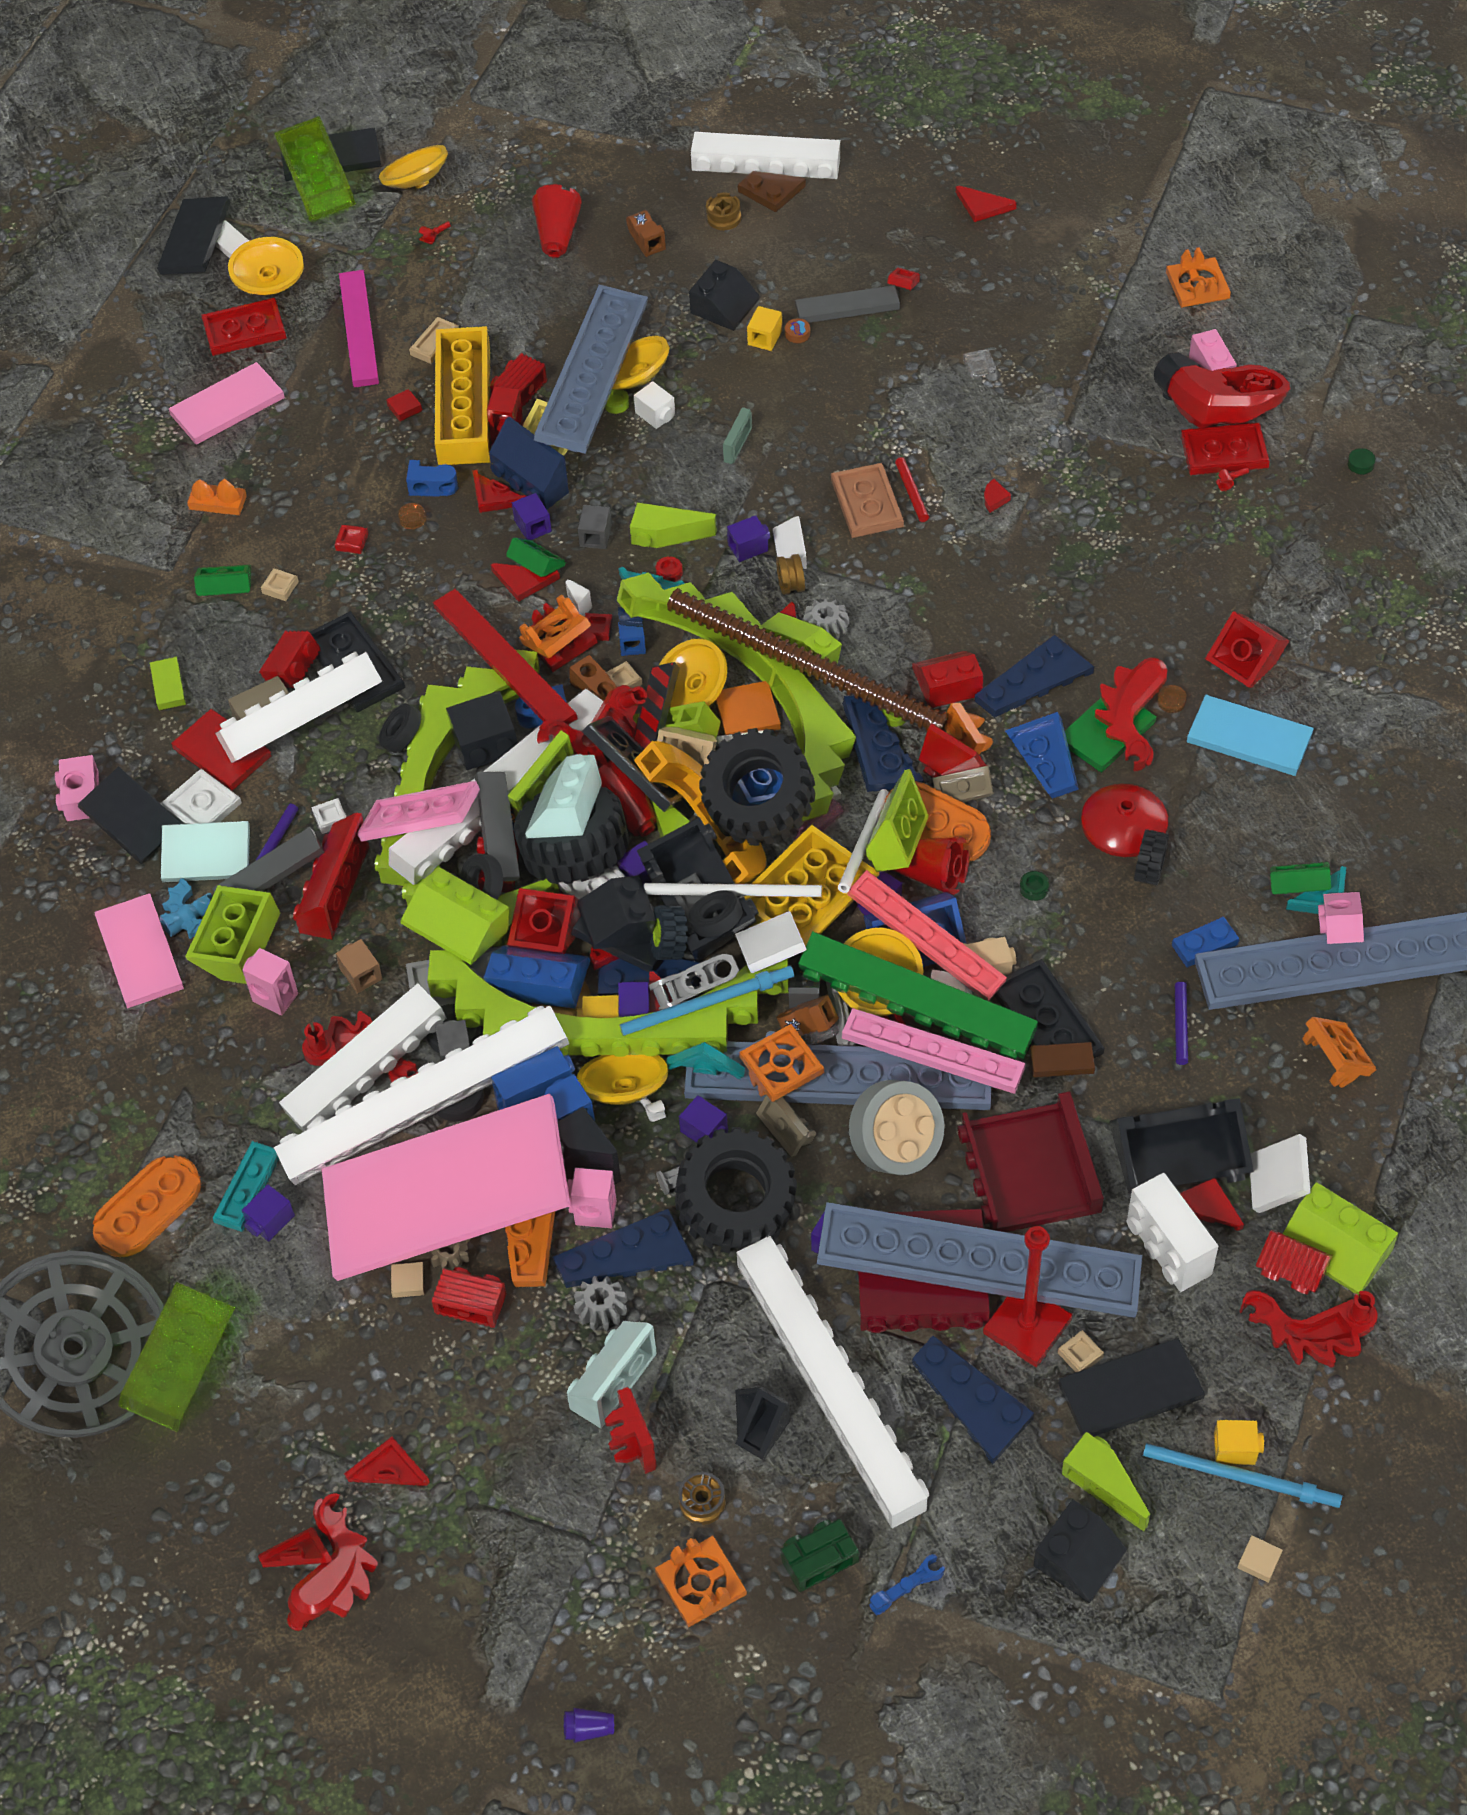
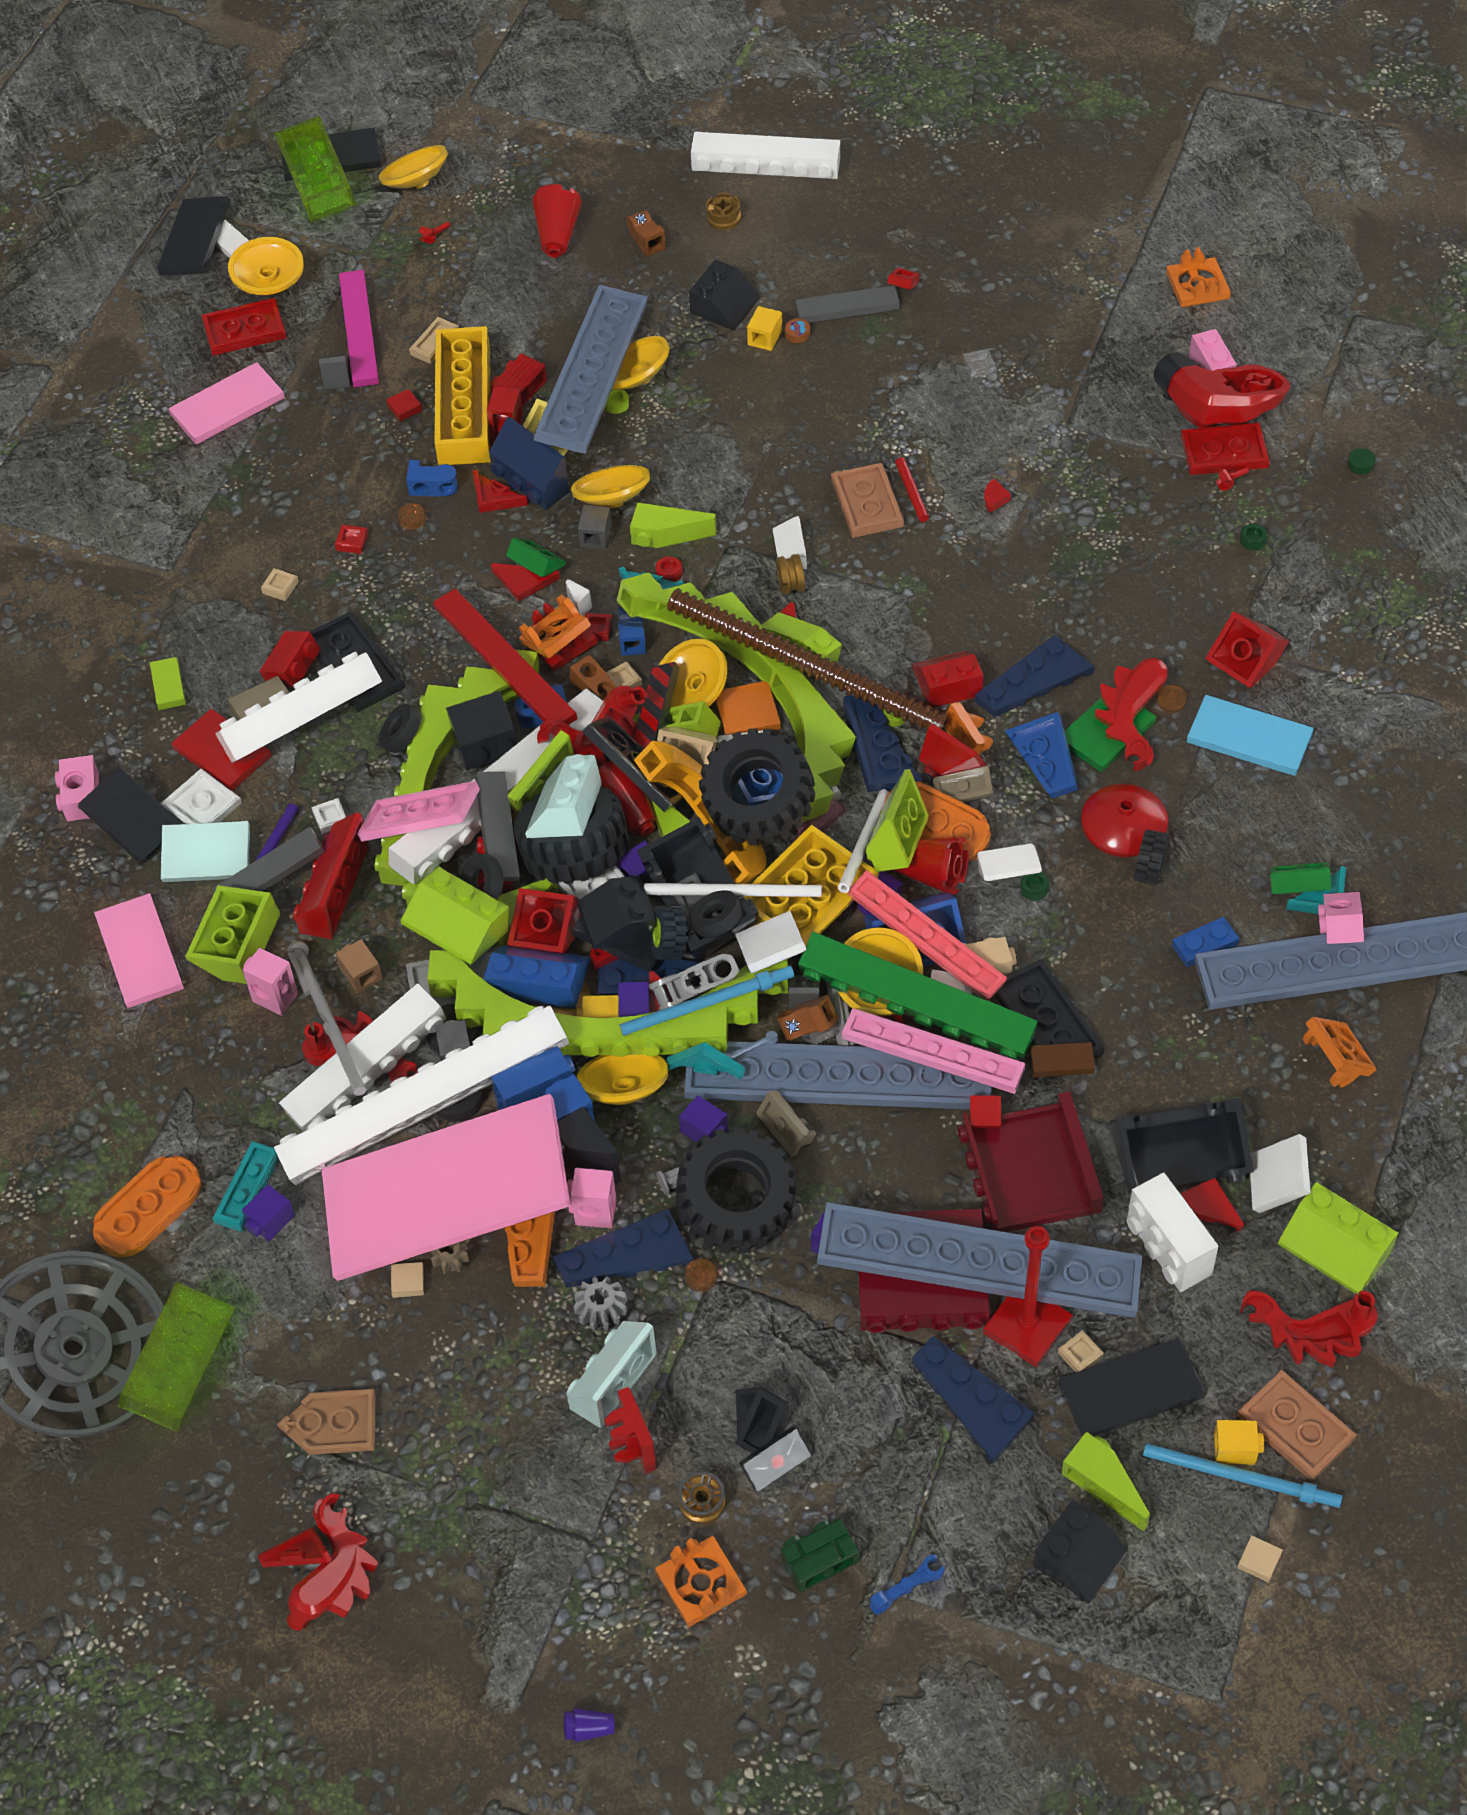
(183, 915): dark azure animal -> none
(217, 499): orange tile -> none
(223, 580): green slope -> none
(297, 955): none -> light grey bar
(333, 1422): none -> medium nougat tile
(335, 372): none -> dark grey slope
(387, 1466): red tile -> none
(469, 1296): red brick -> none
(531, 517): dark purple brick -> none
(611, 485): none -> yellow dish
(654, 405): white brick -> none
(654, 1110): white hand -> none
(701, 1275): none -> clear orange tile
(737, 435): sand green tile -> none
(748, 538): dark purple brick -> none
(770, 188): reddish brown wing -> none
(774, 1459): none -> tile
(801, 1051): orange piece -> none
(828, 616): light grey gear -> none
(832, 1382): white brick -> none
(896, 1127): wheel -> none
(982, 204): red tile -> none
(985, 1111): none -> red tile
(1008, 862): none -> white slope
(1181, 1026): dark purple bar -> none
(1253, 536): none -> dark green tile
(1293, 1261): red brick -> none
(1297, 1425): none -> nougat tile

